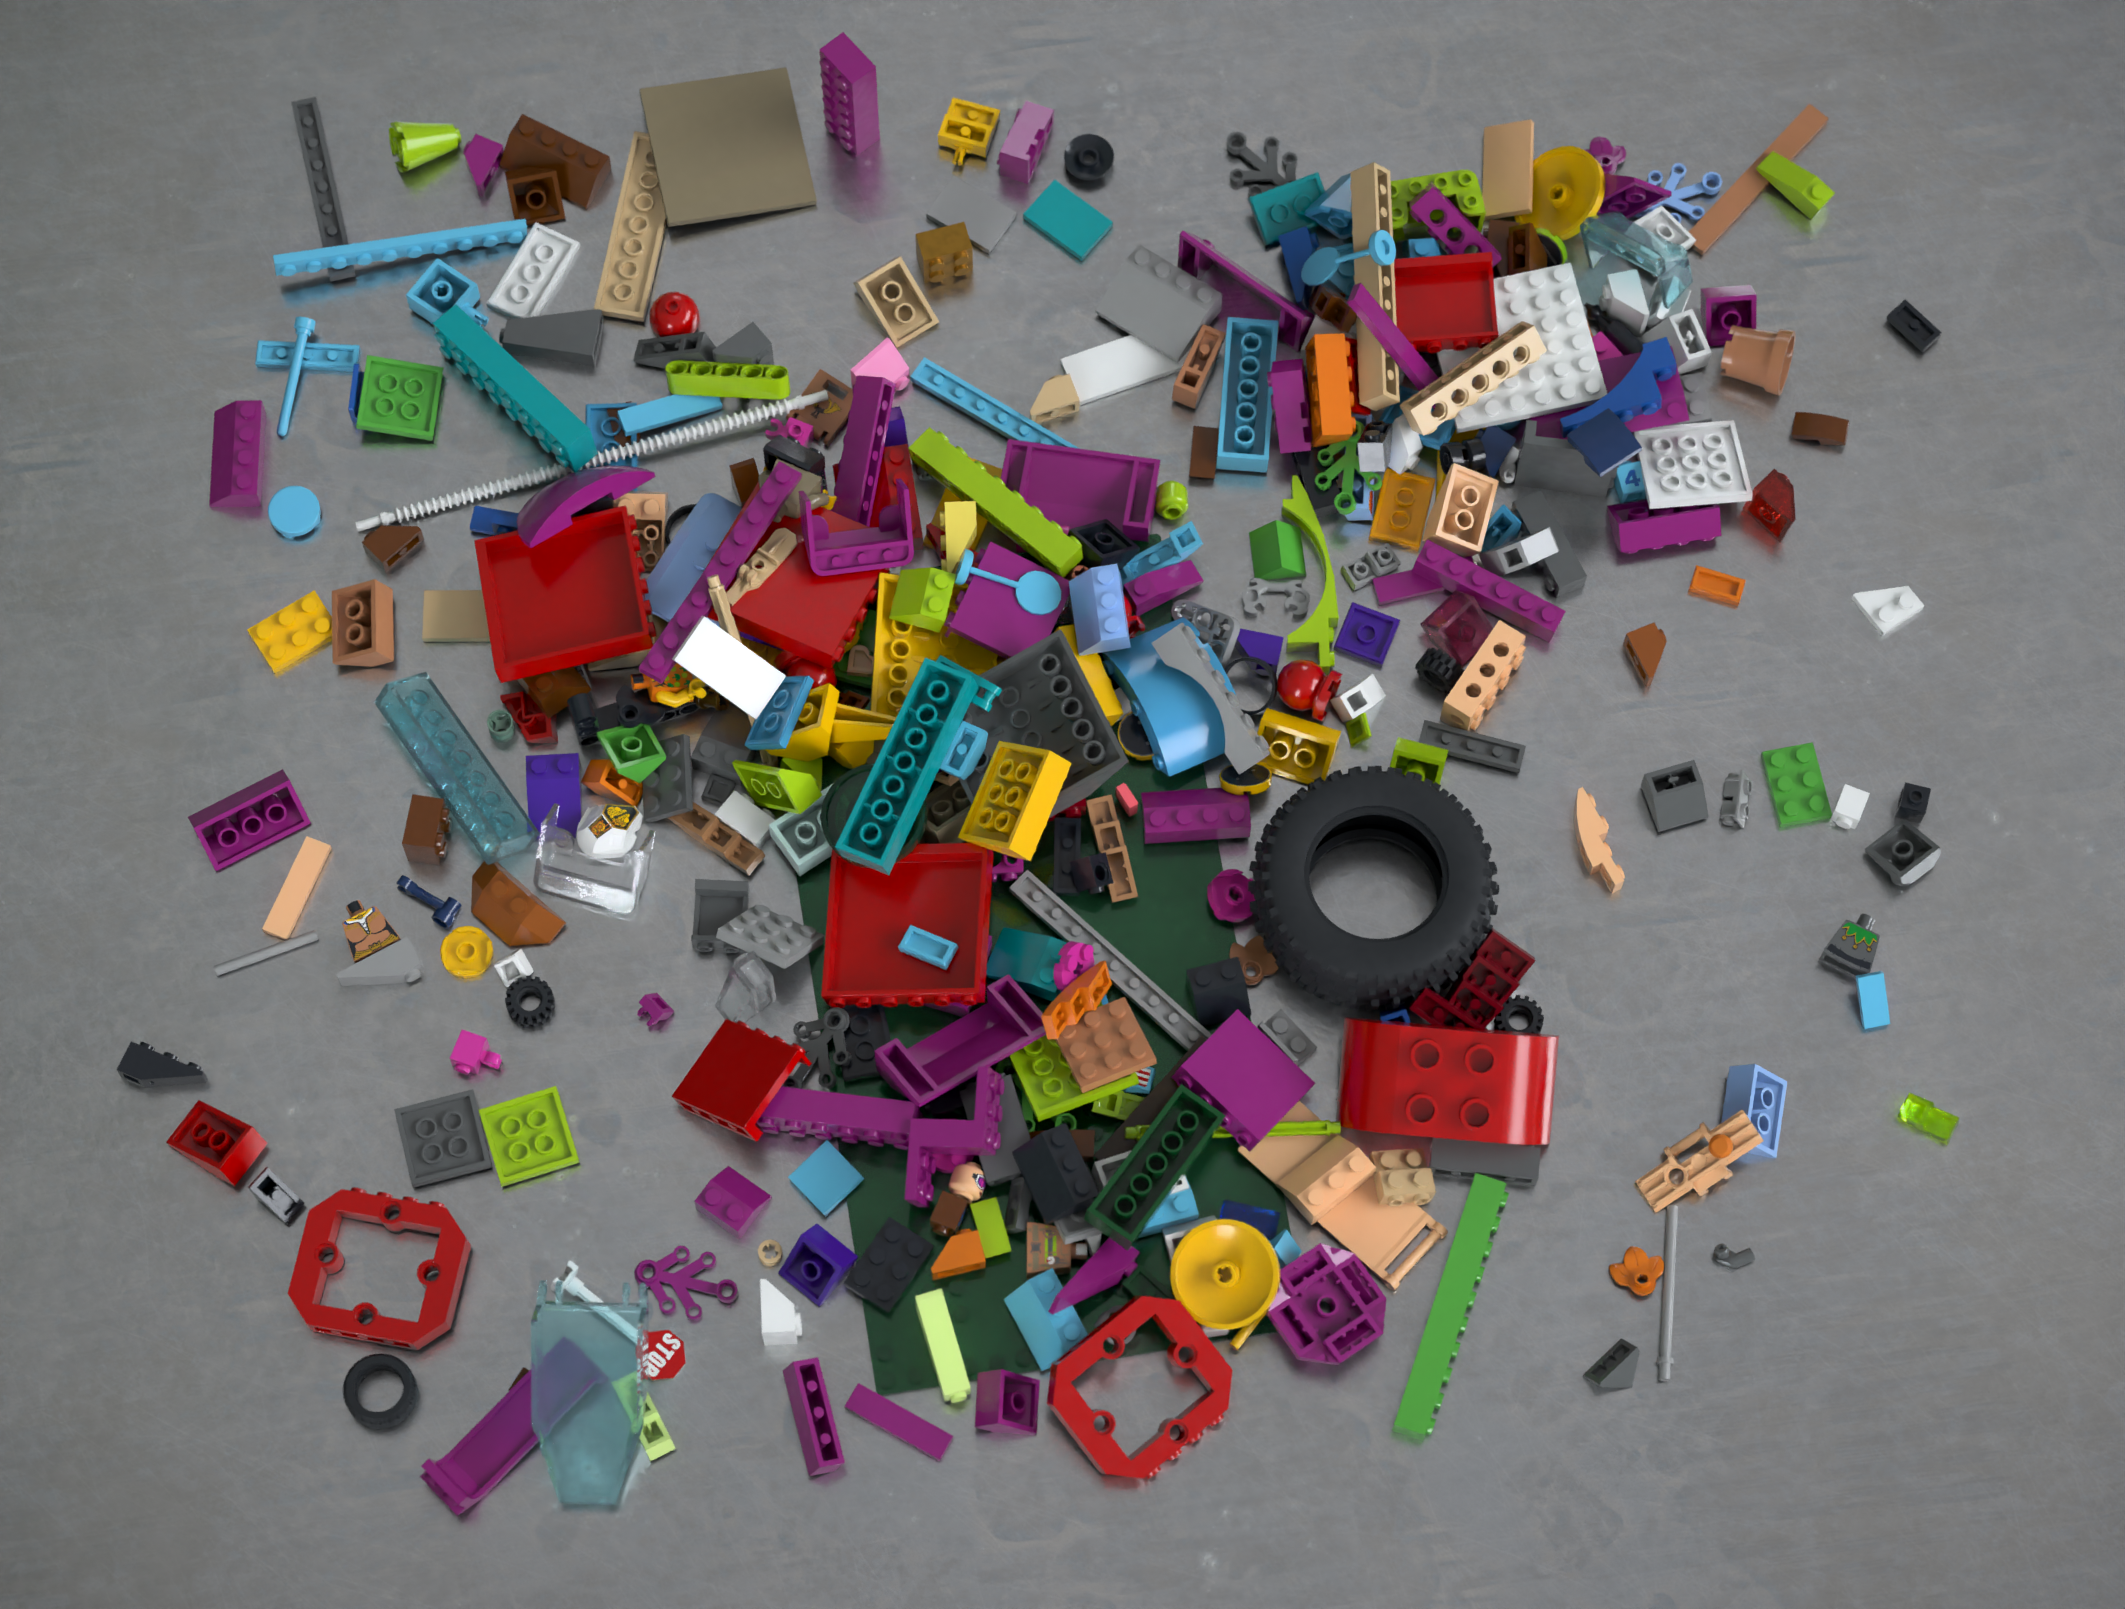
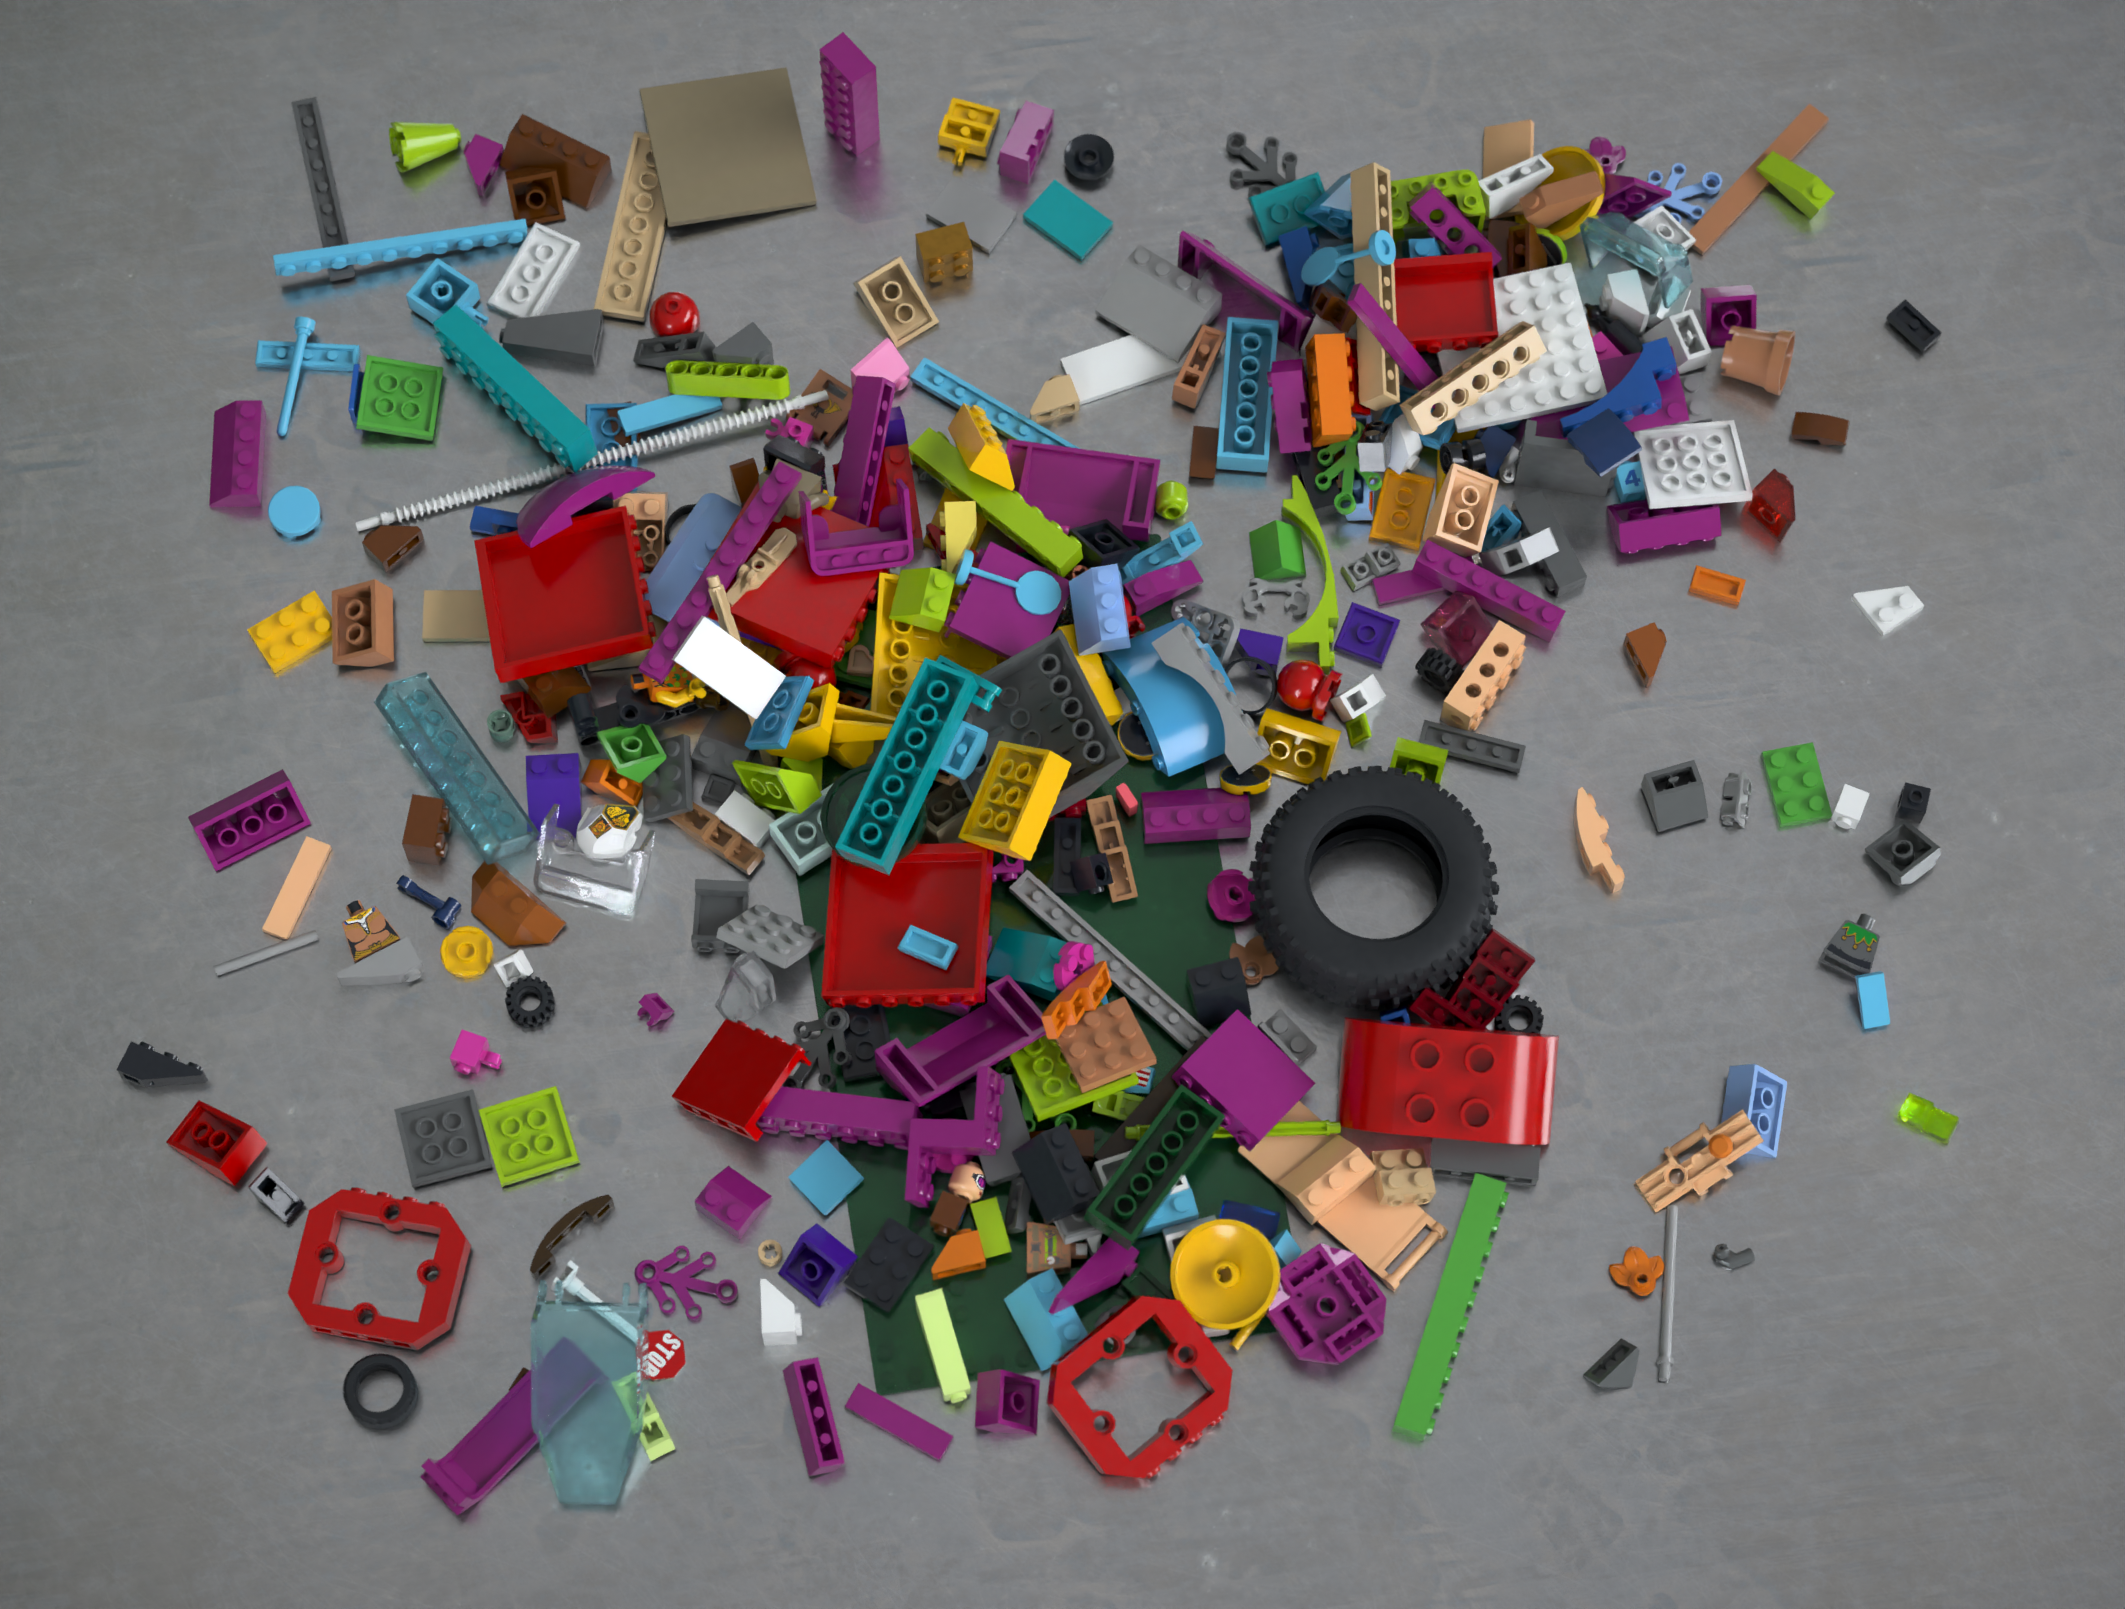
(593, 1209): none -> dark brown slope
(980, 445): none -> yellow slope
(1506, 187): none -> white slope
(1559, 199): none -> nougat slope

